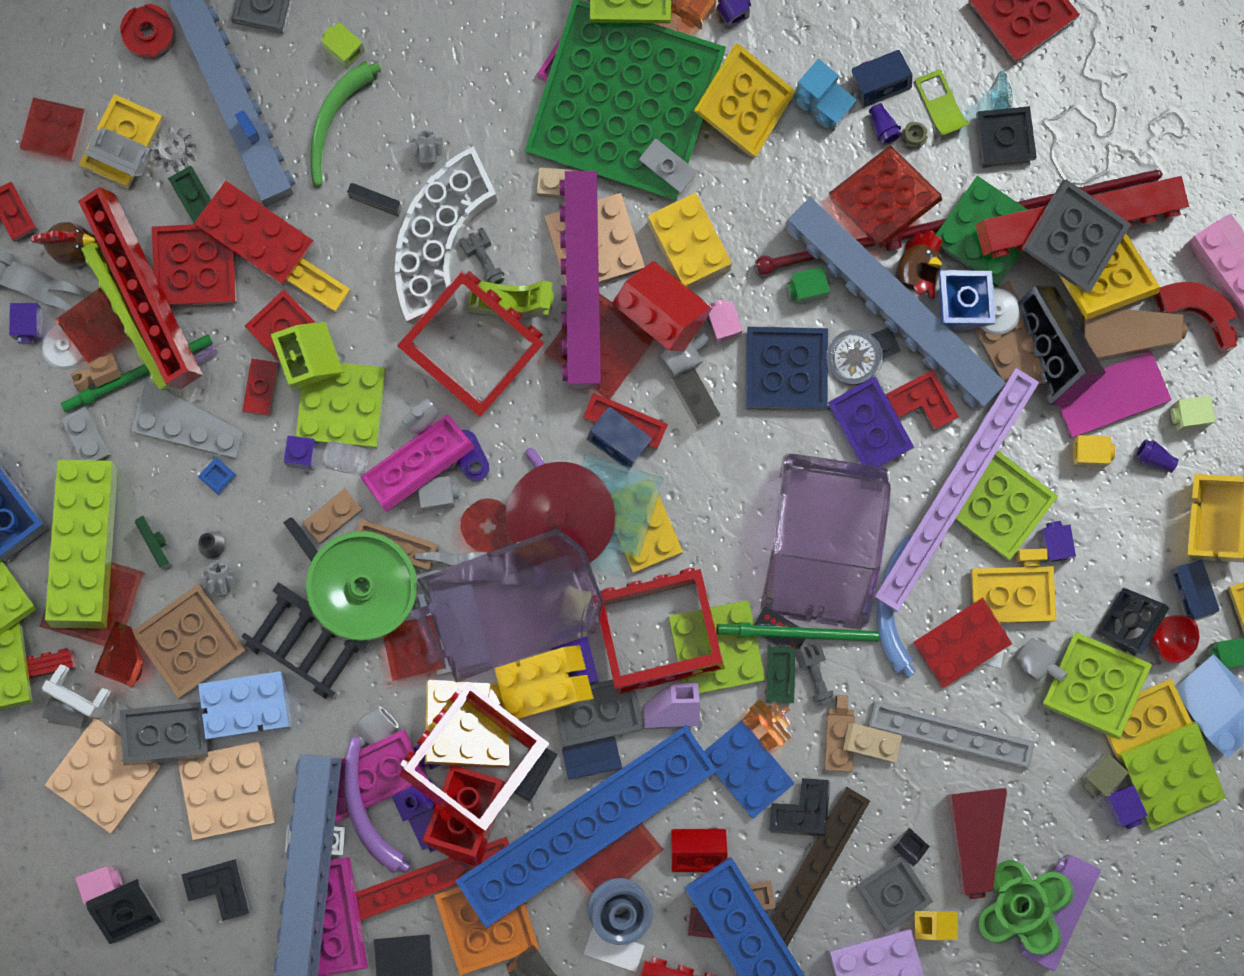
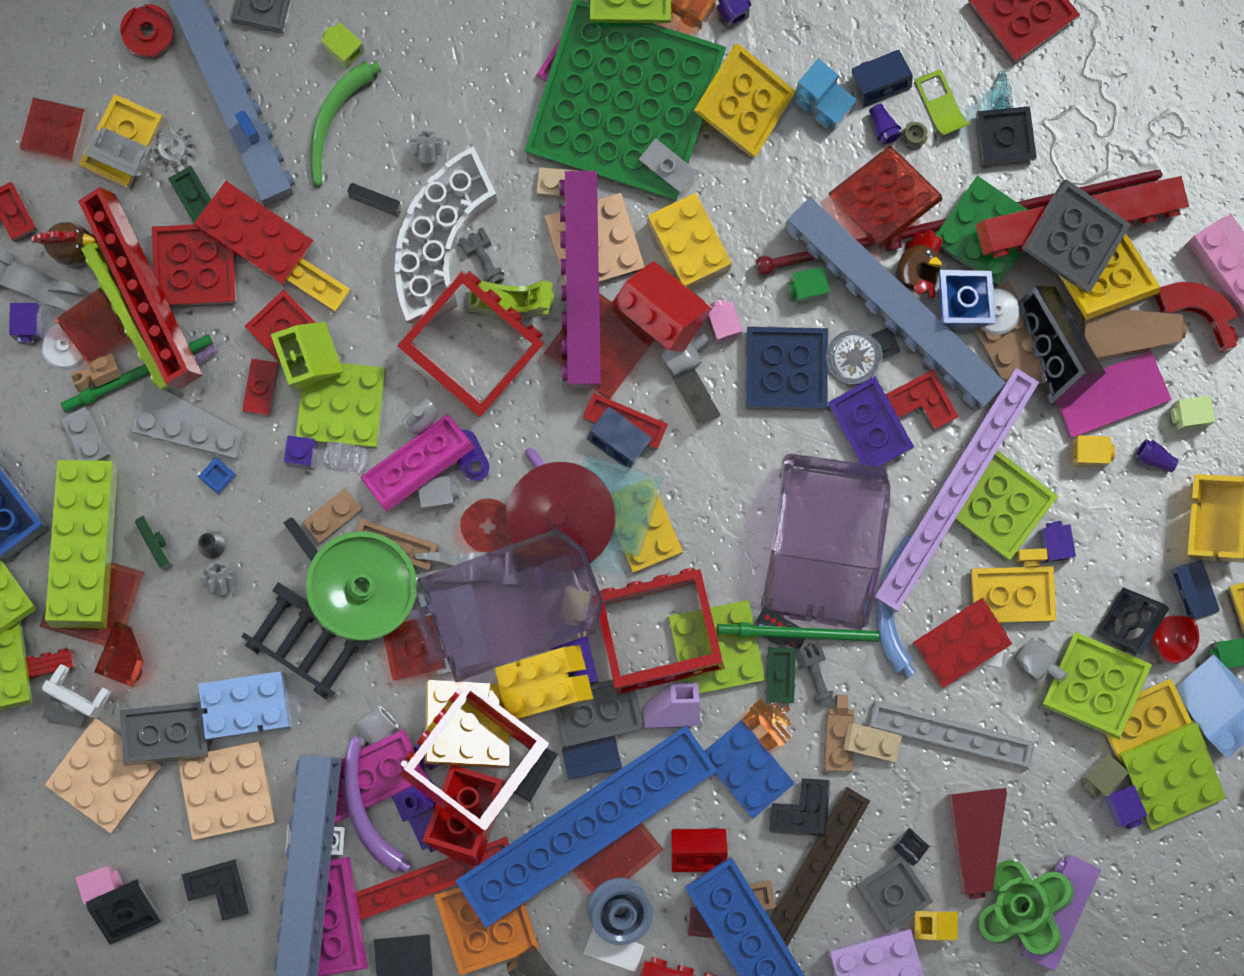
(189, 641): medium nougat plate -> none

